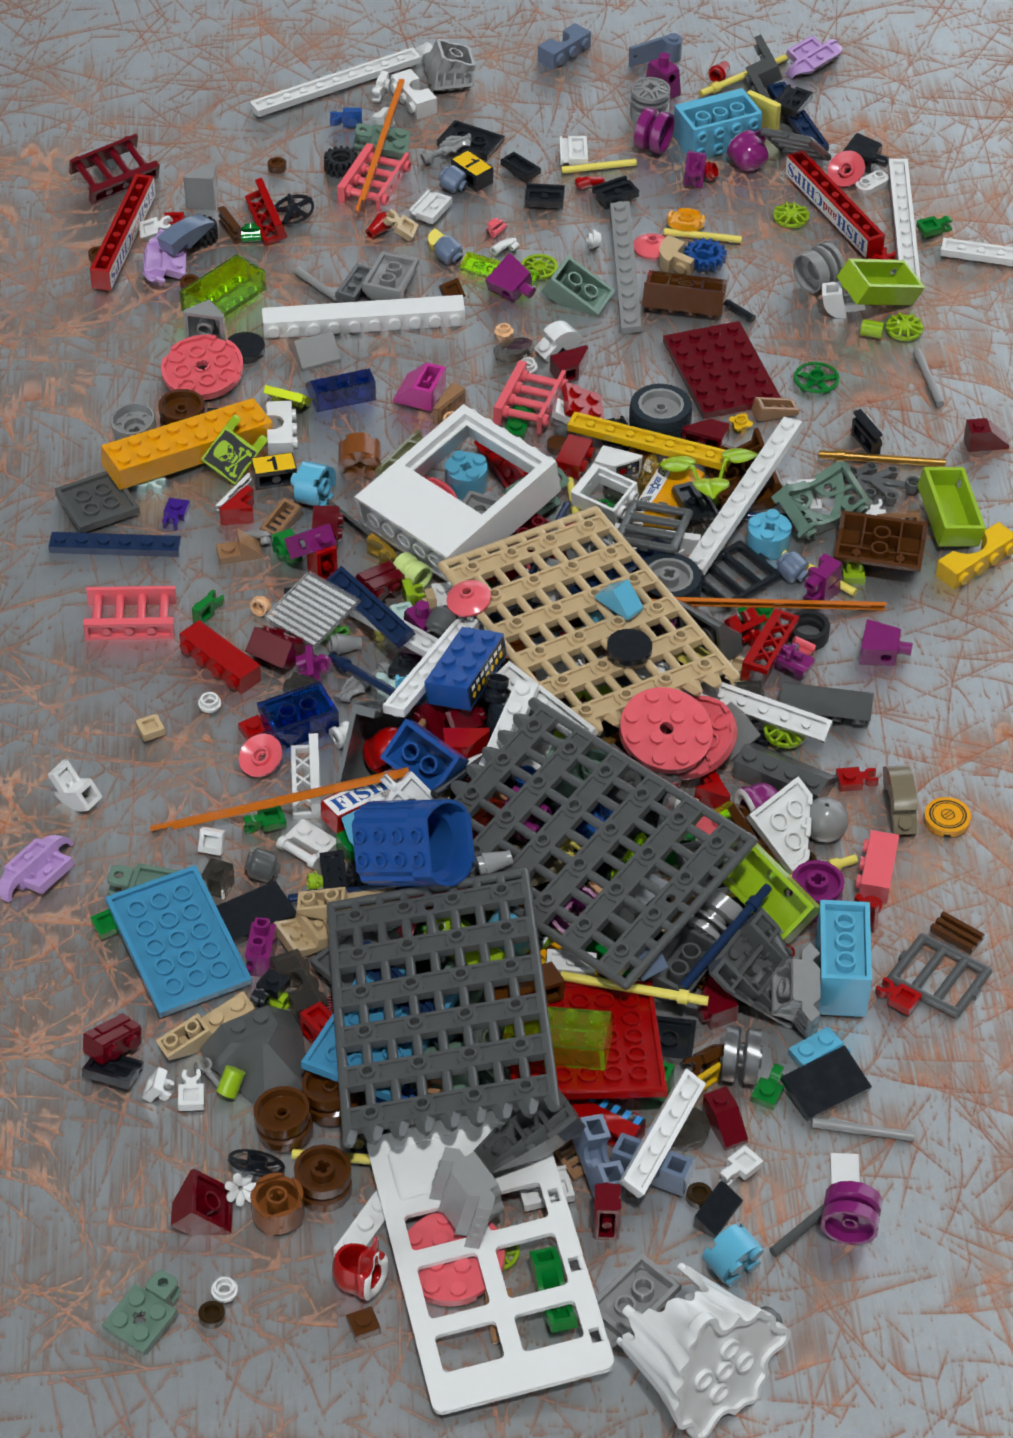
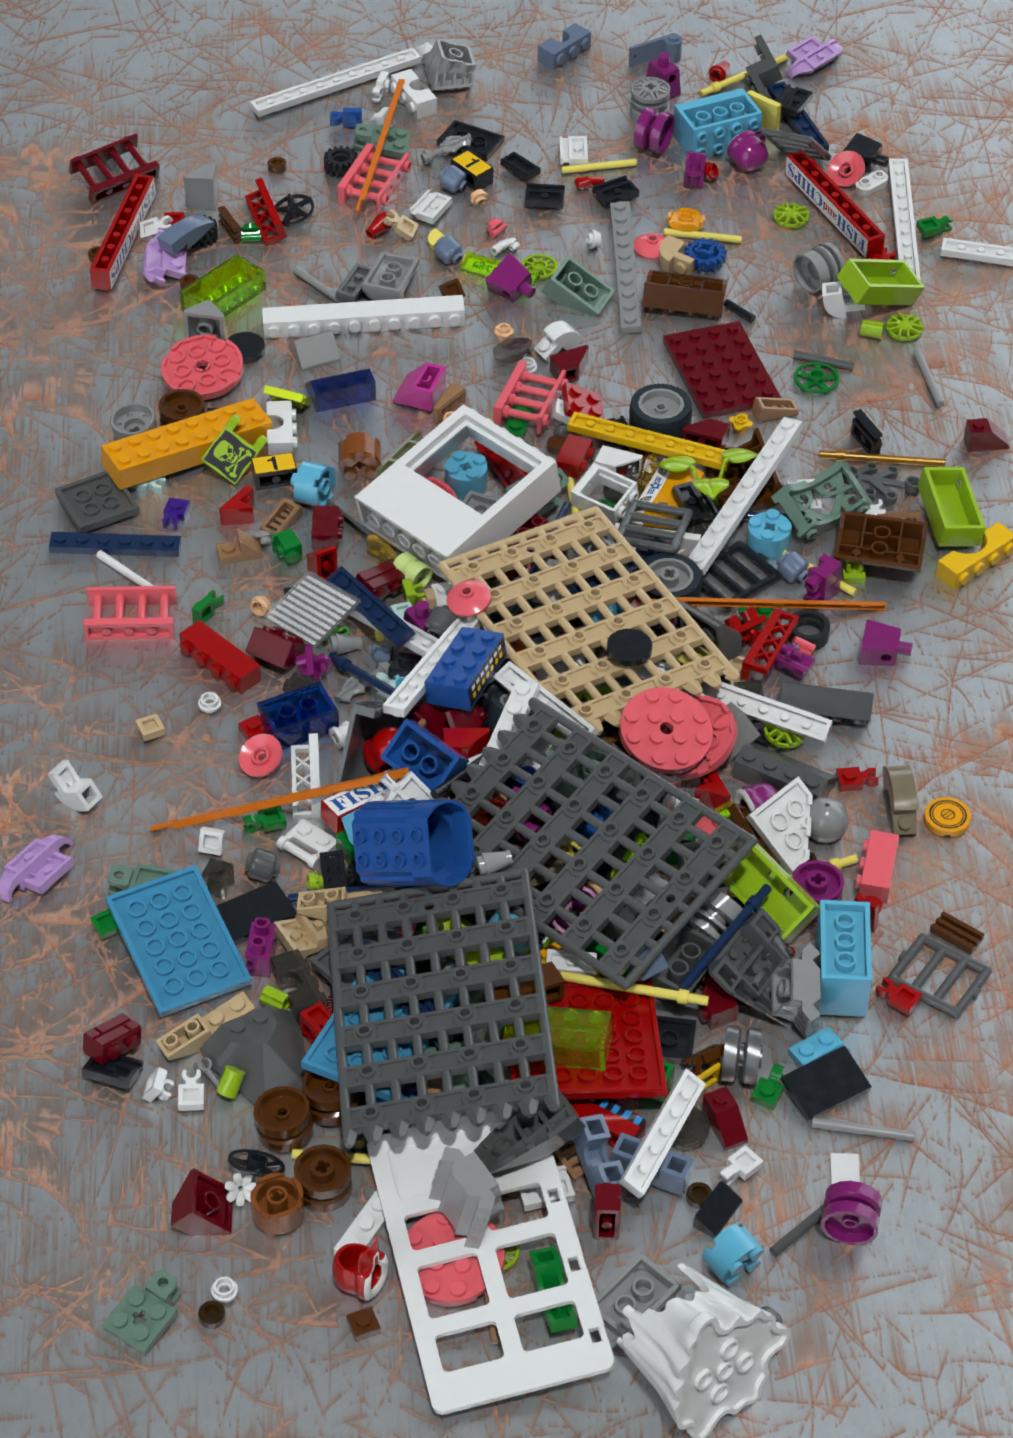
(122, 569): none -> white bar
(241, 484): white piece -> none
(270, 985): black plate -> none
(314, 539): magenta torso -> none
(382, 653): none -> sand blue tile
(479, 197): none -> light nougat plate
(496, 688): black wheel -> none
(621, 599): medium azure slope -> none
(828, 360): none -> dark grey bar

